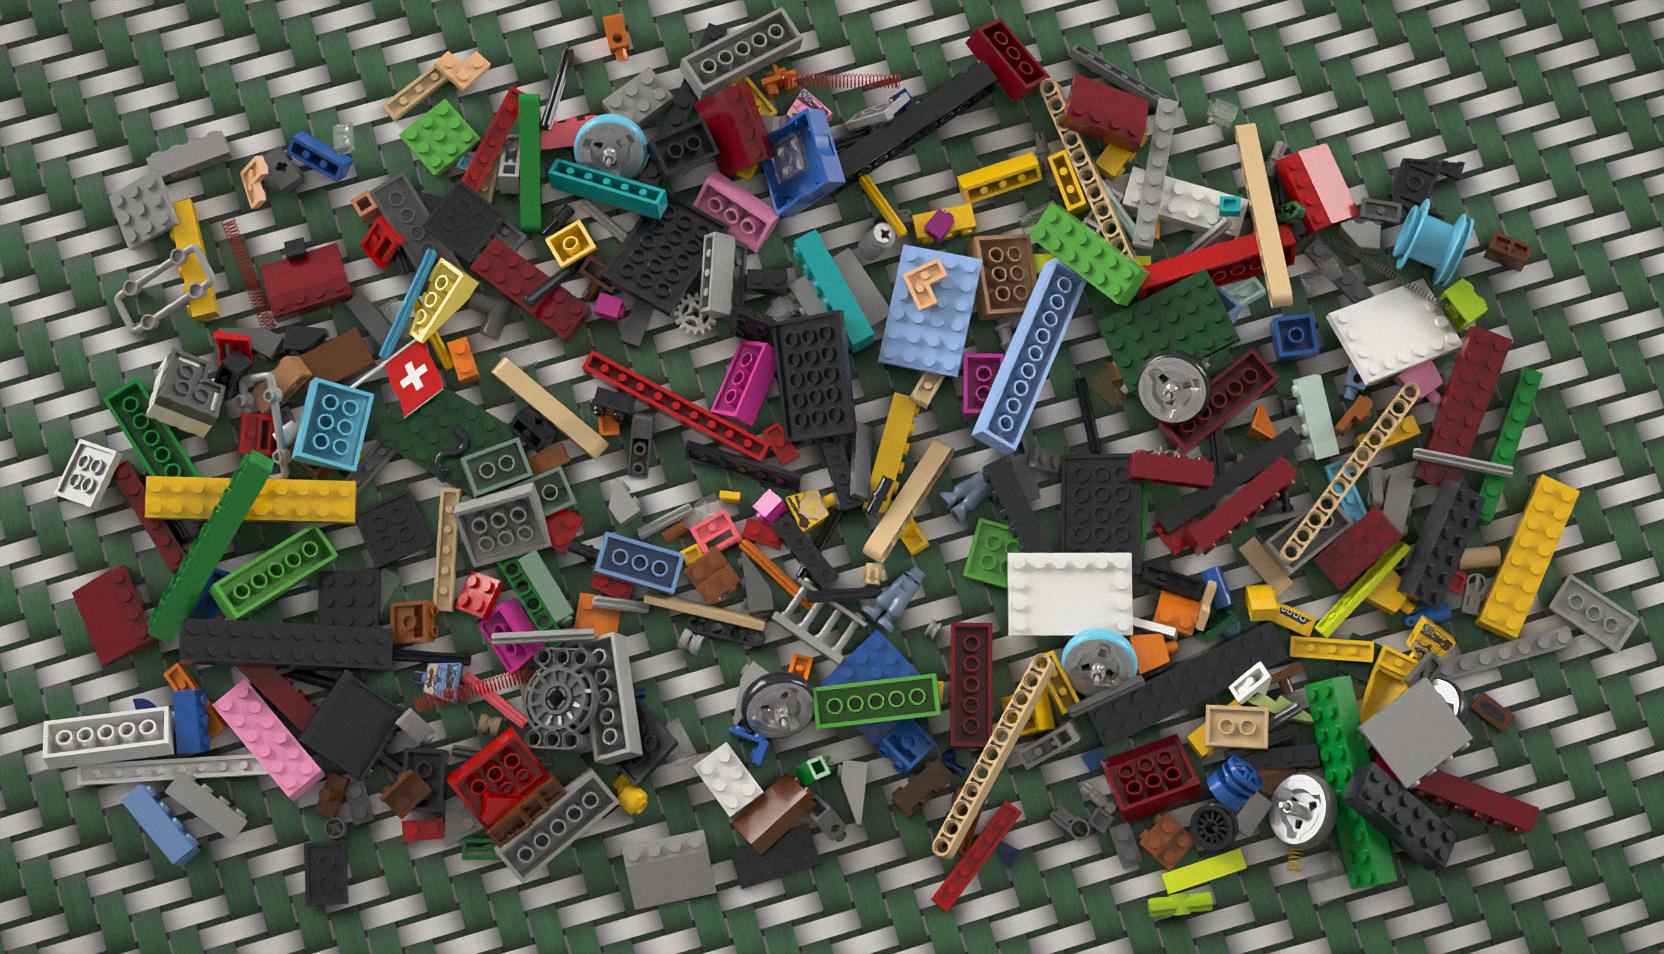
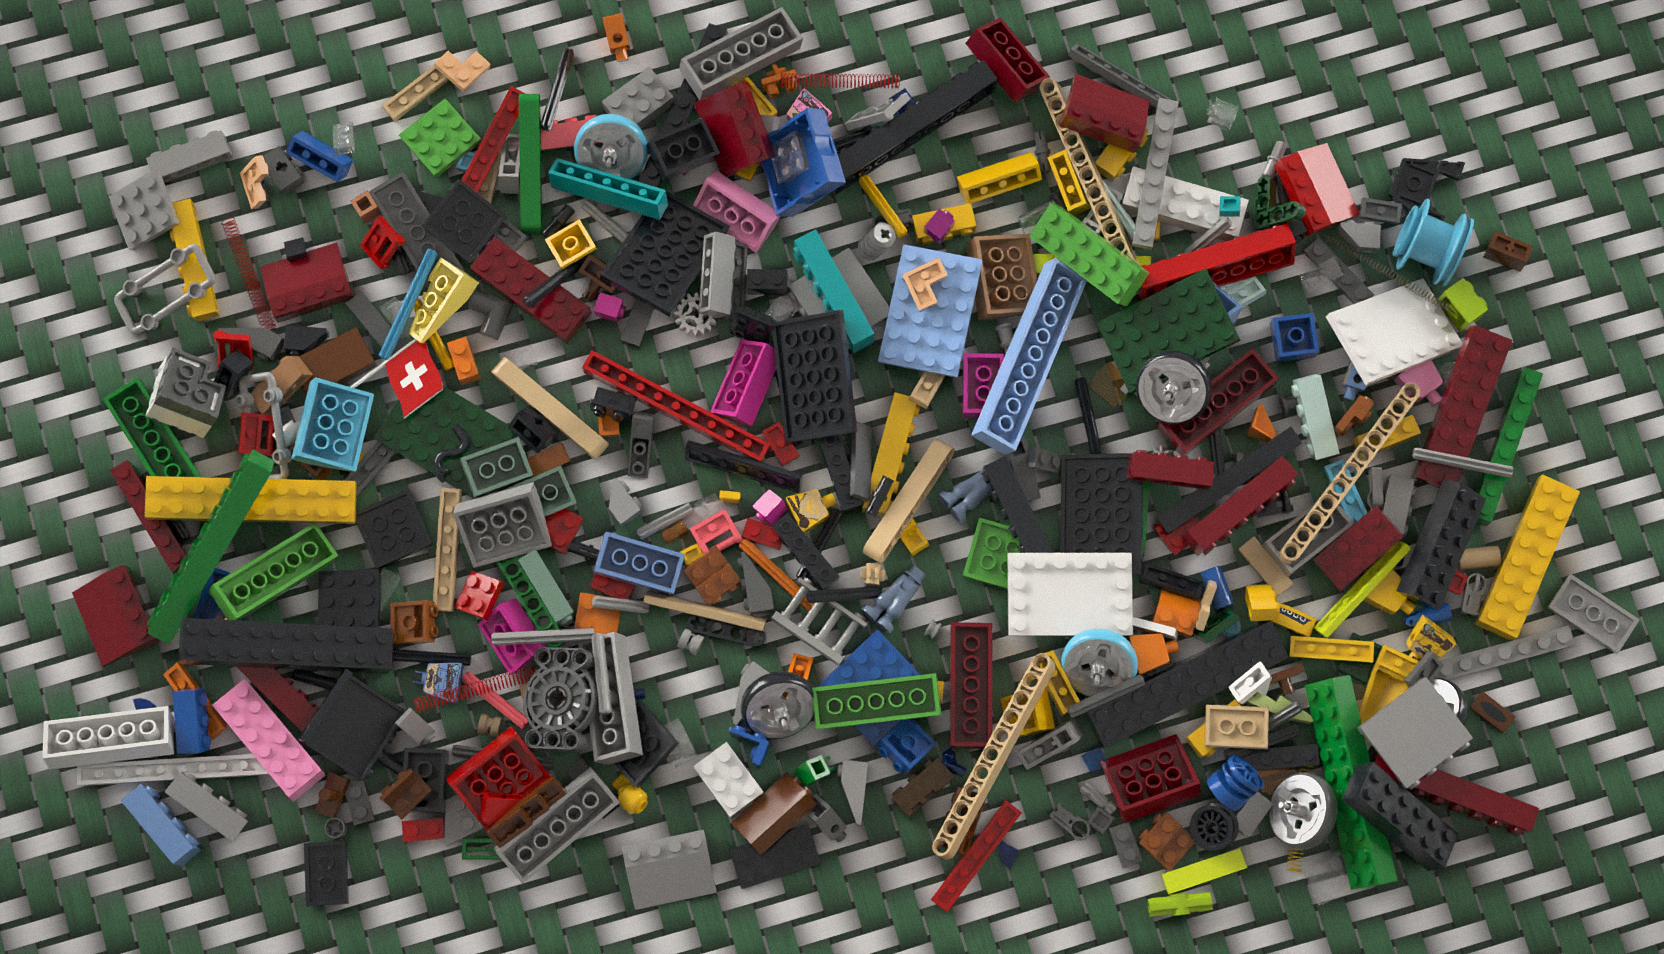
(88, 474): light grey plate -> none
(601, 673): none -> light grey axle
(1263, 216): tan beam -> none

